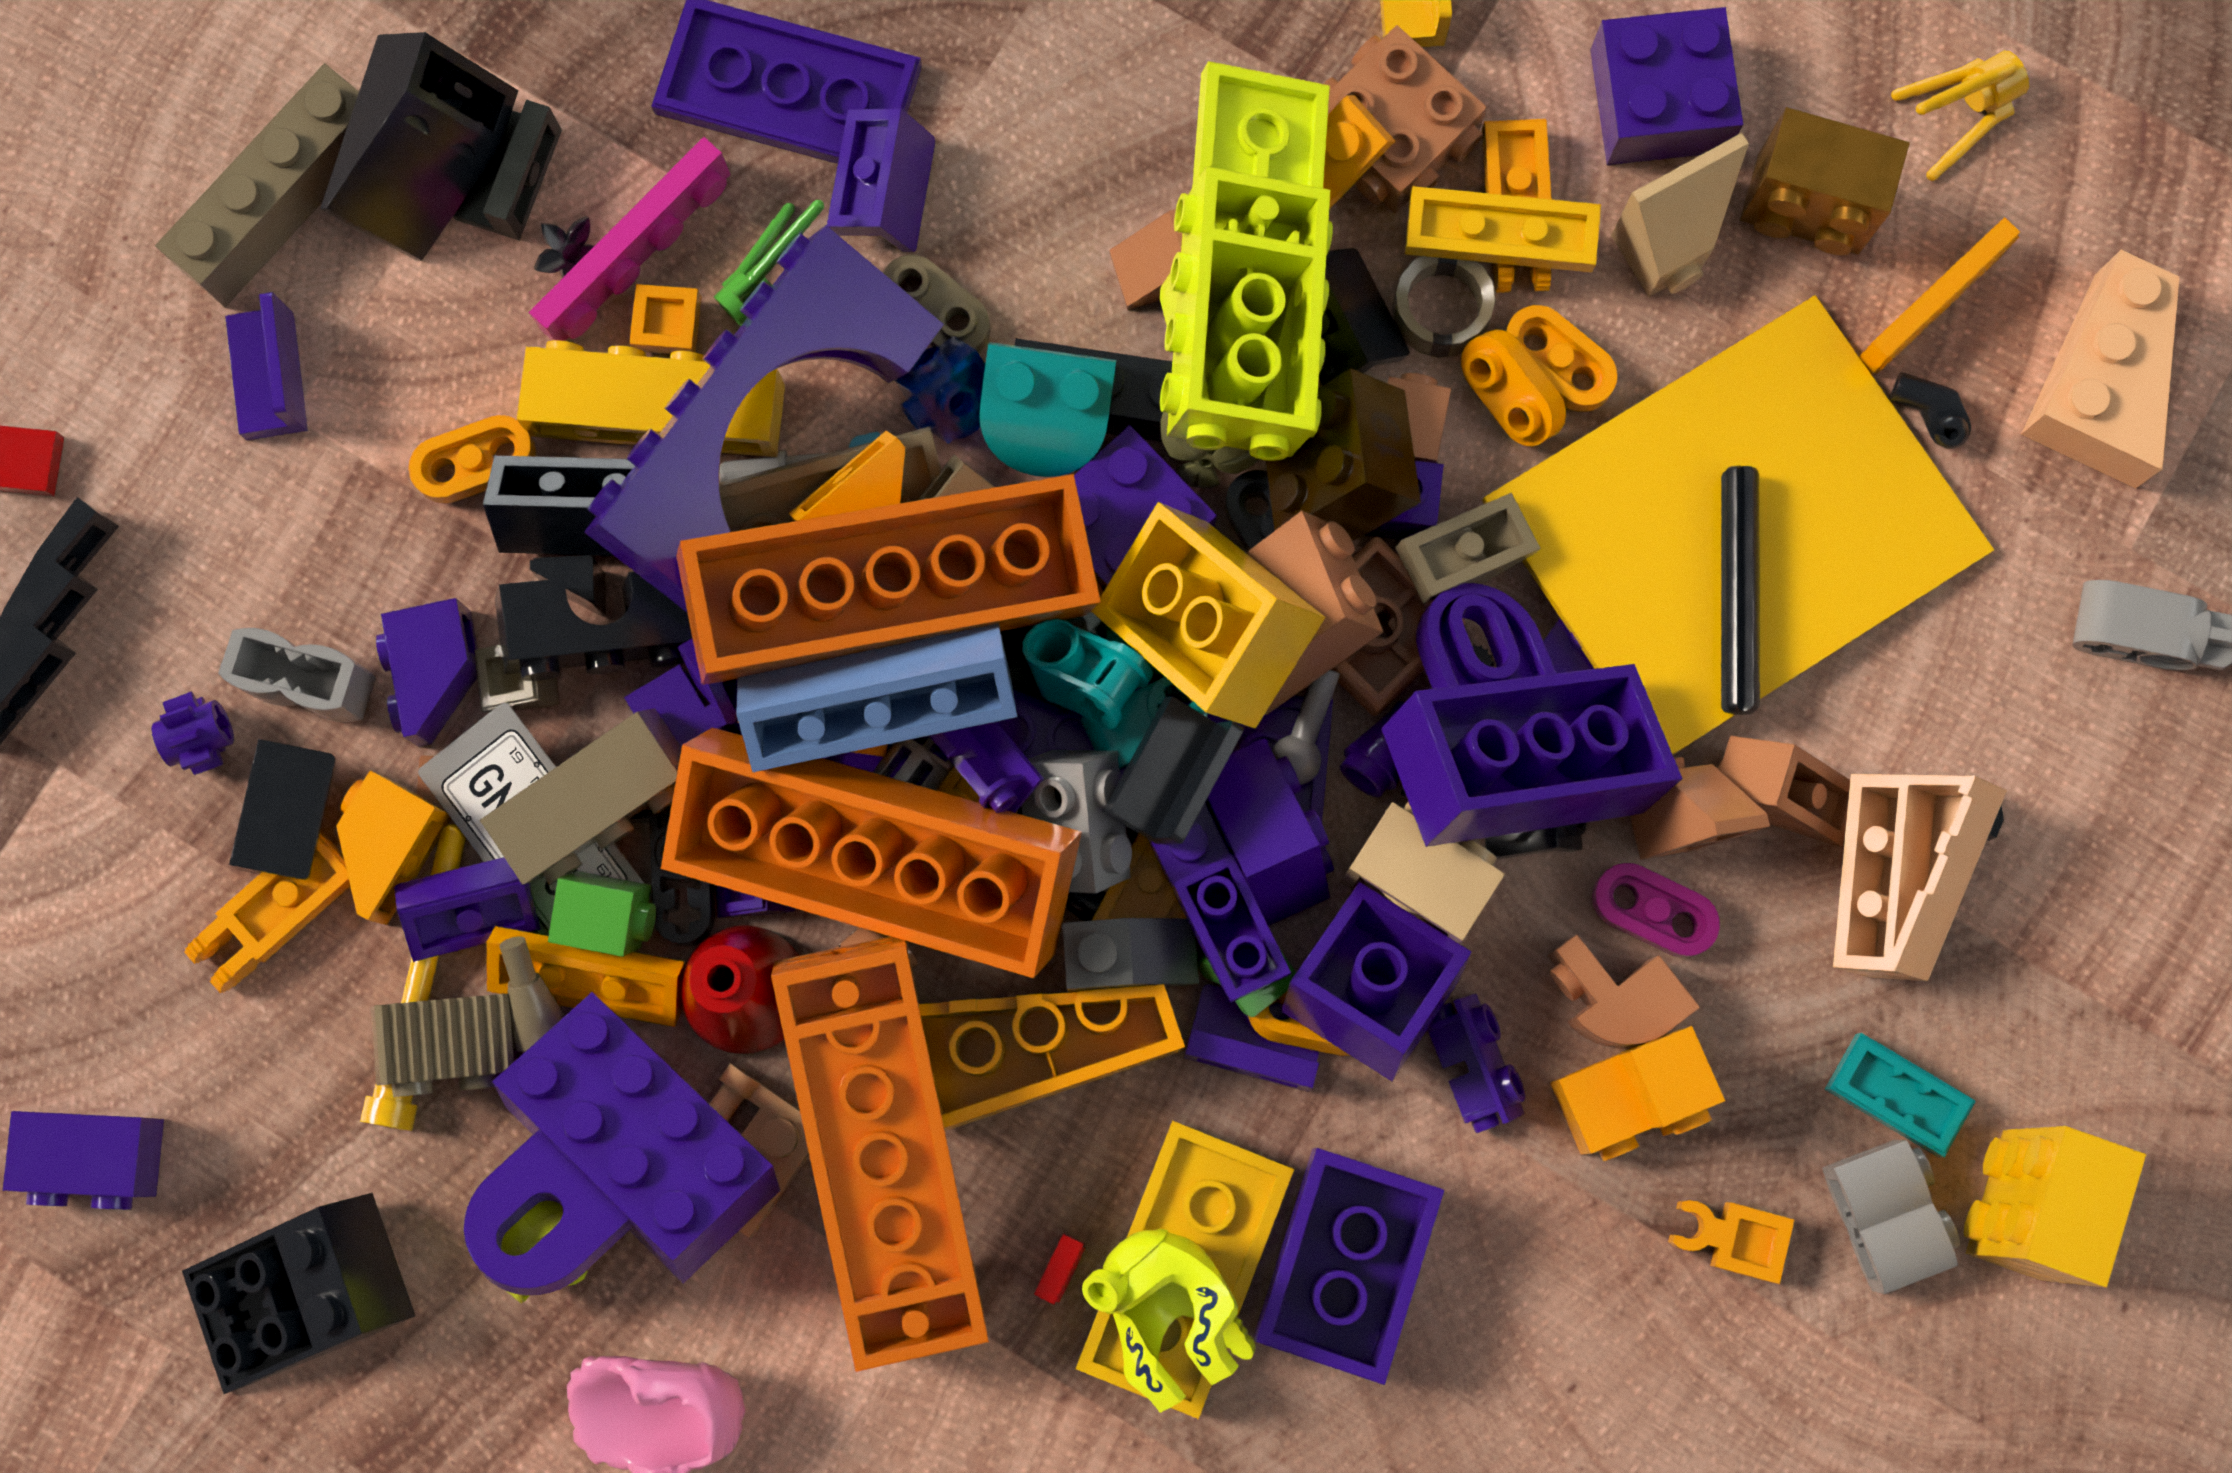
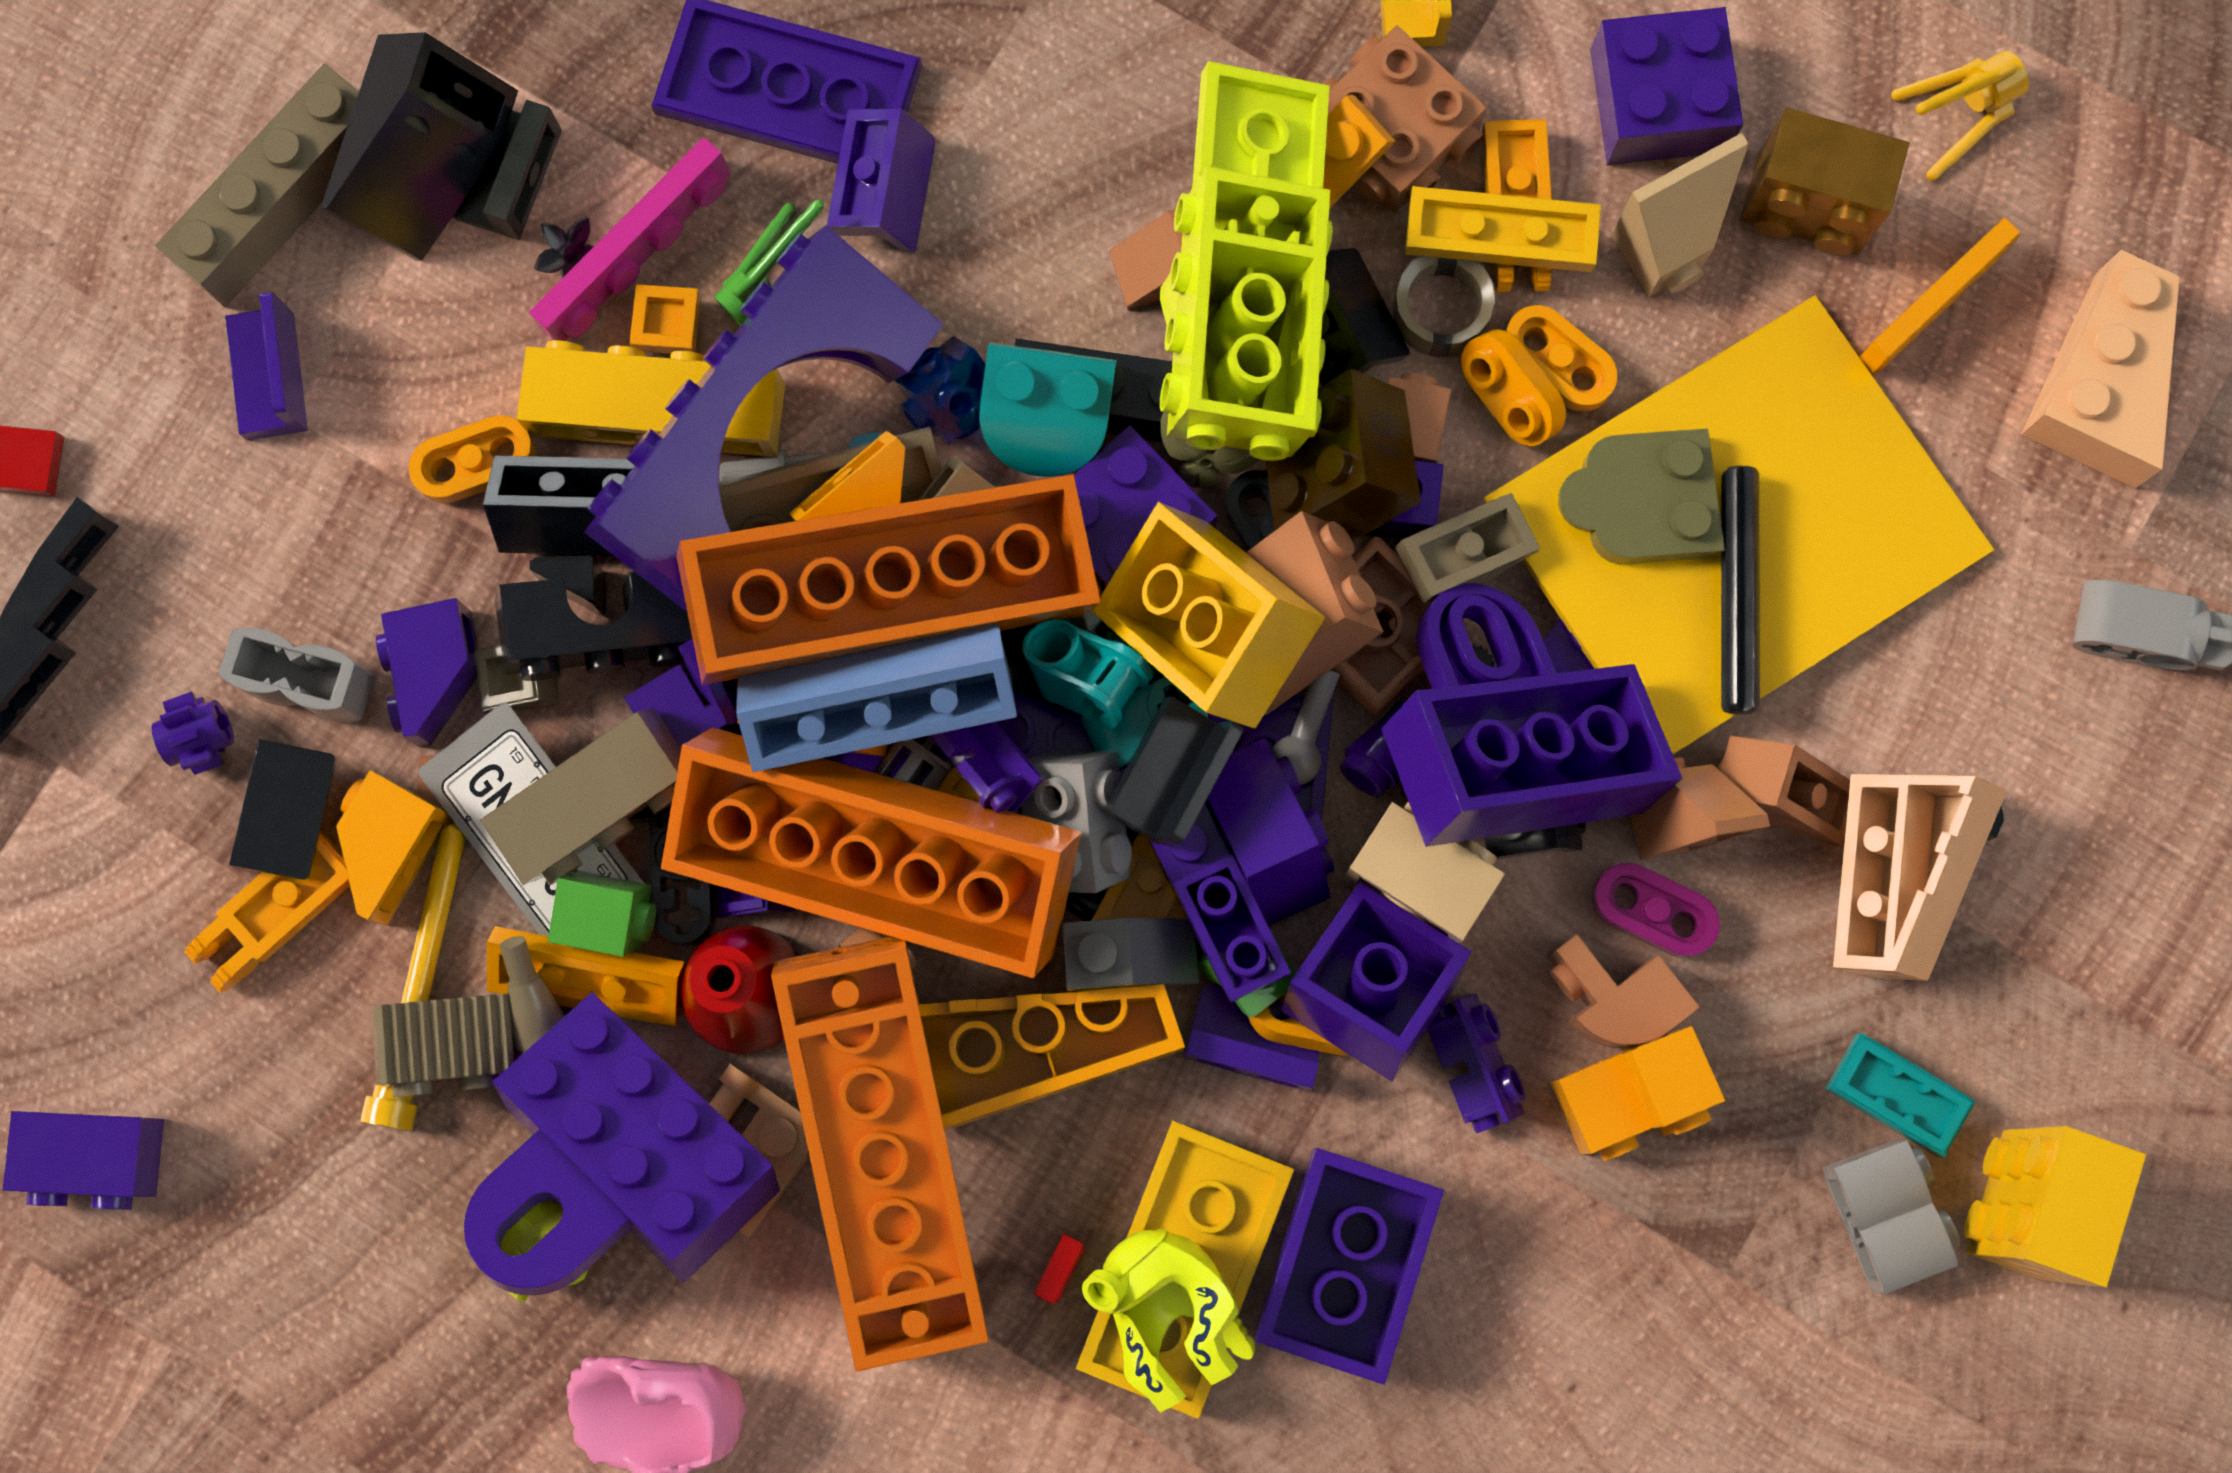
(298, 1291): black slope -> none
(463, 908): dark purple slope -> none
(943, 299): dark tan plate -> none
(1647, 498): none -> olive plate
(1743, 1239): light orange plate -> none
(1938, 406): black arm -> none

